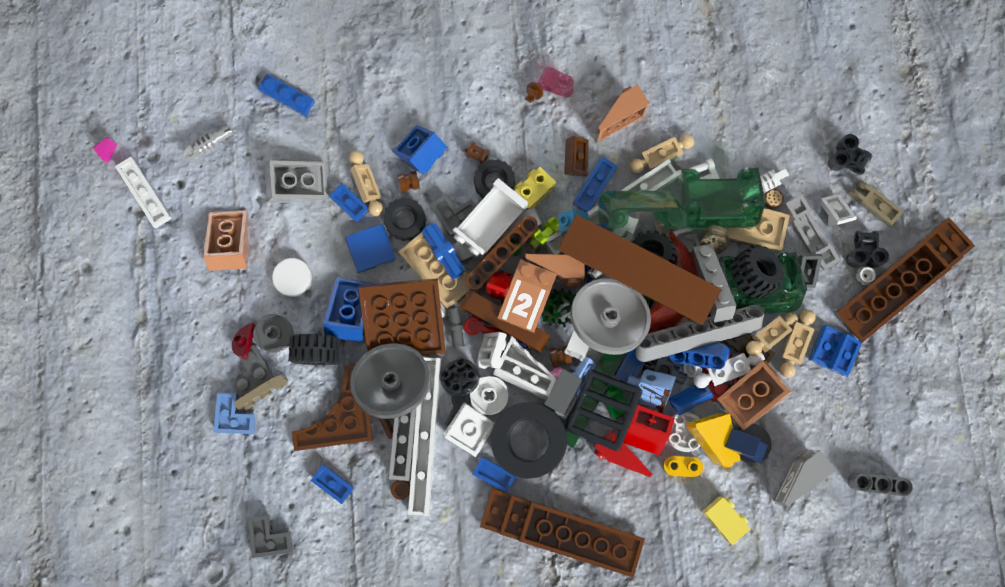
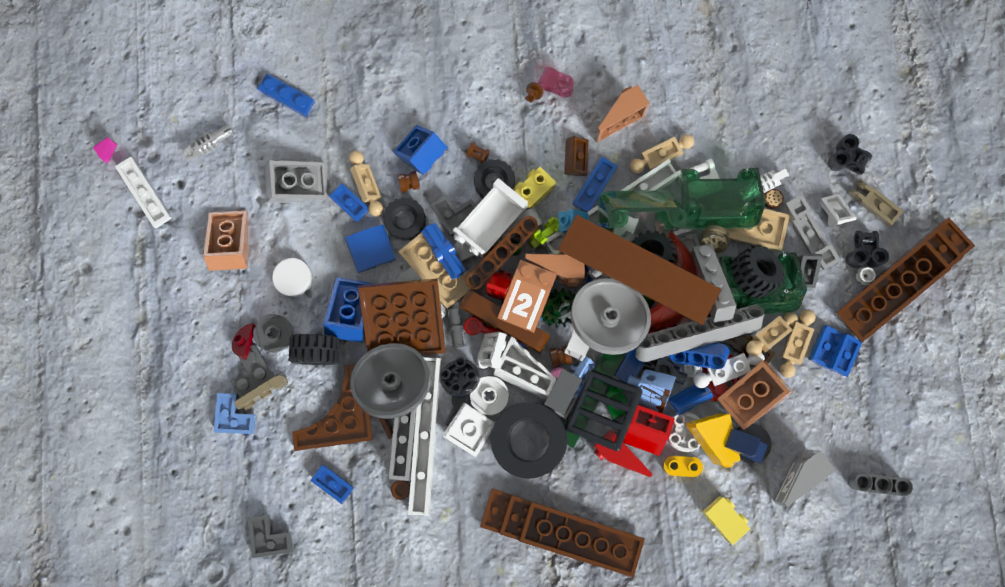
(494, 475): blue tile -> none

